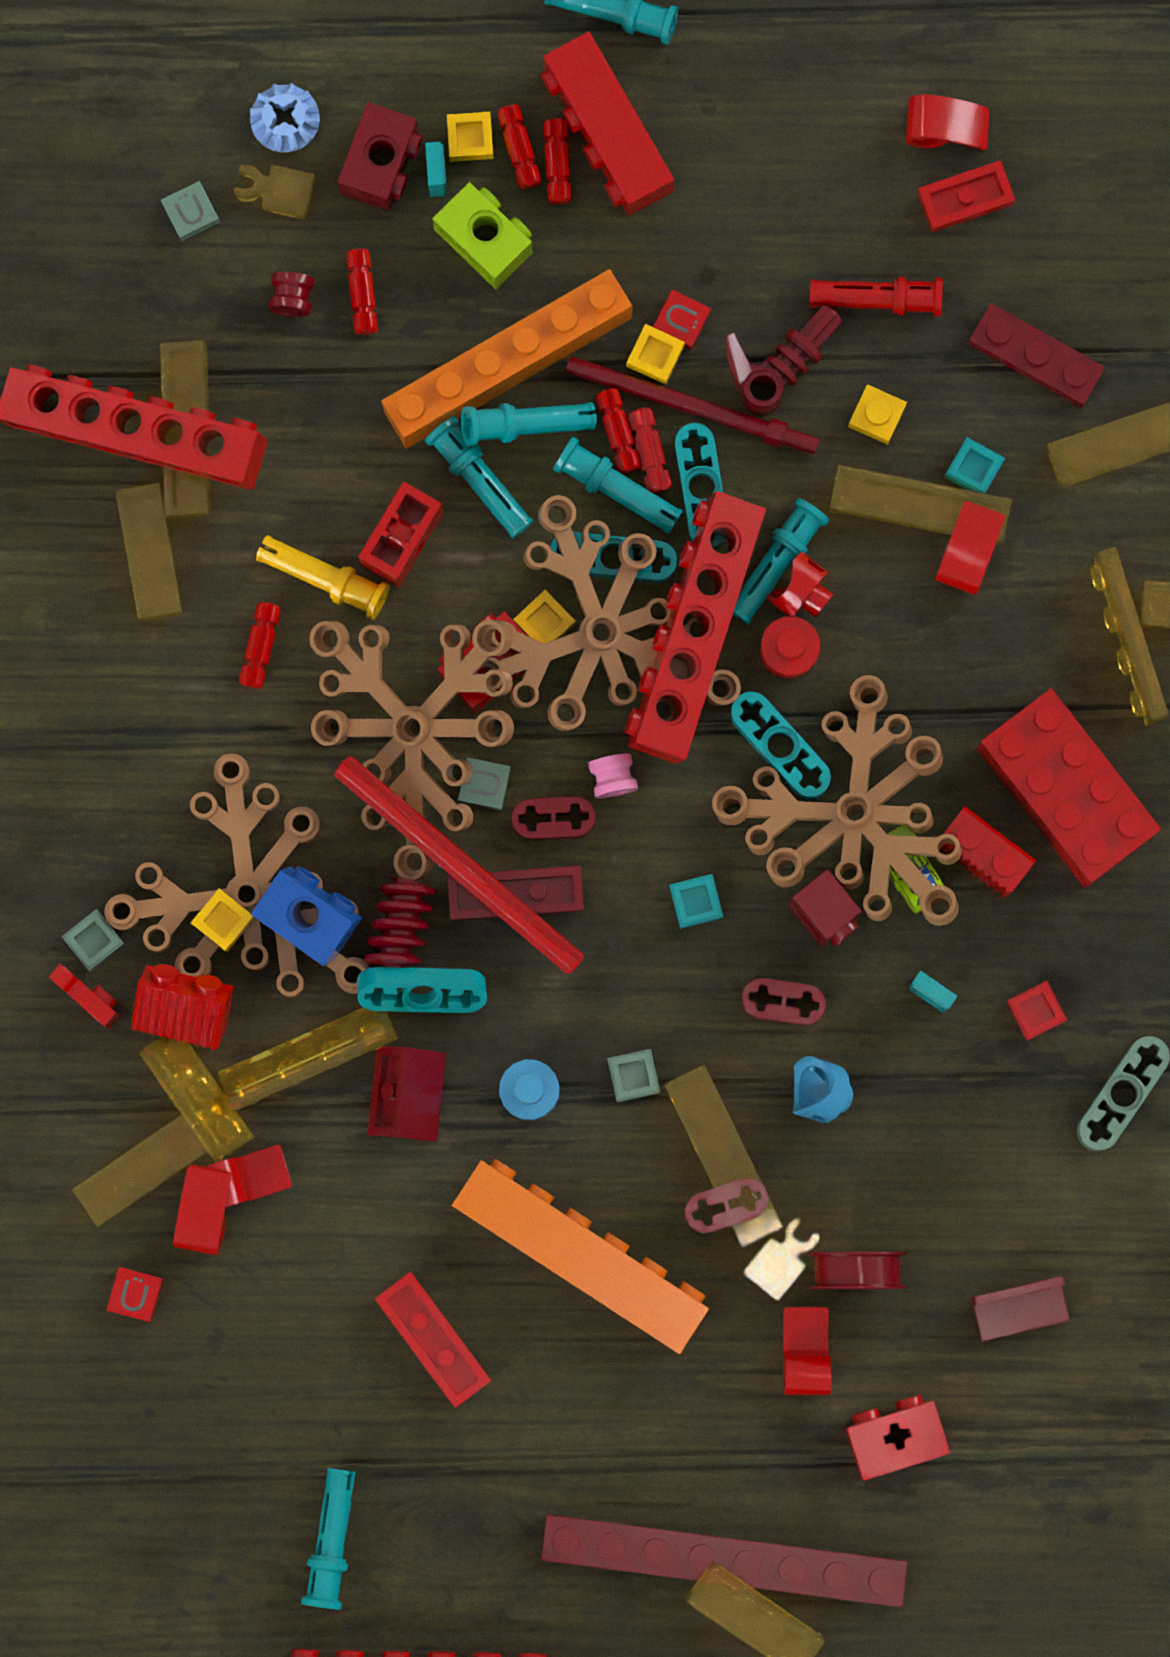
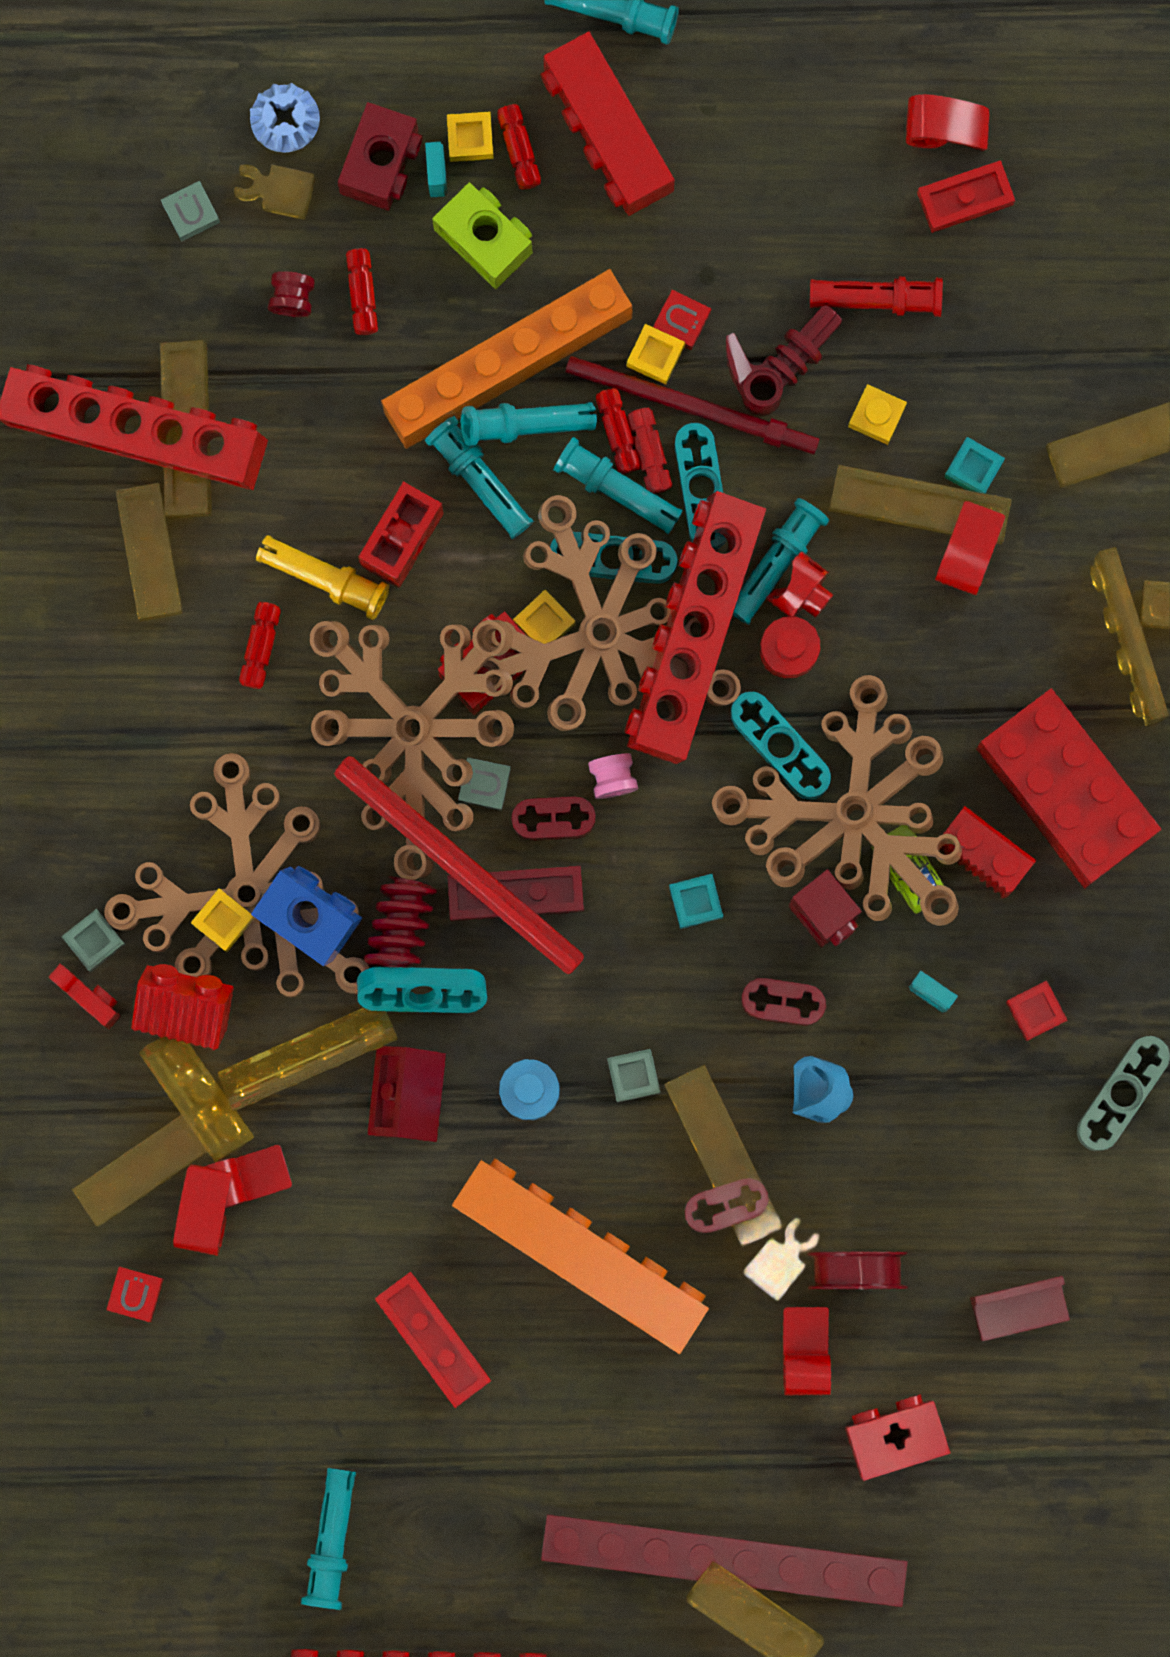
(557, 161): red axle -> none
(1036, 355): dark red plate -> none

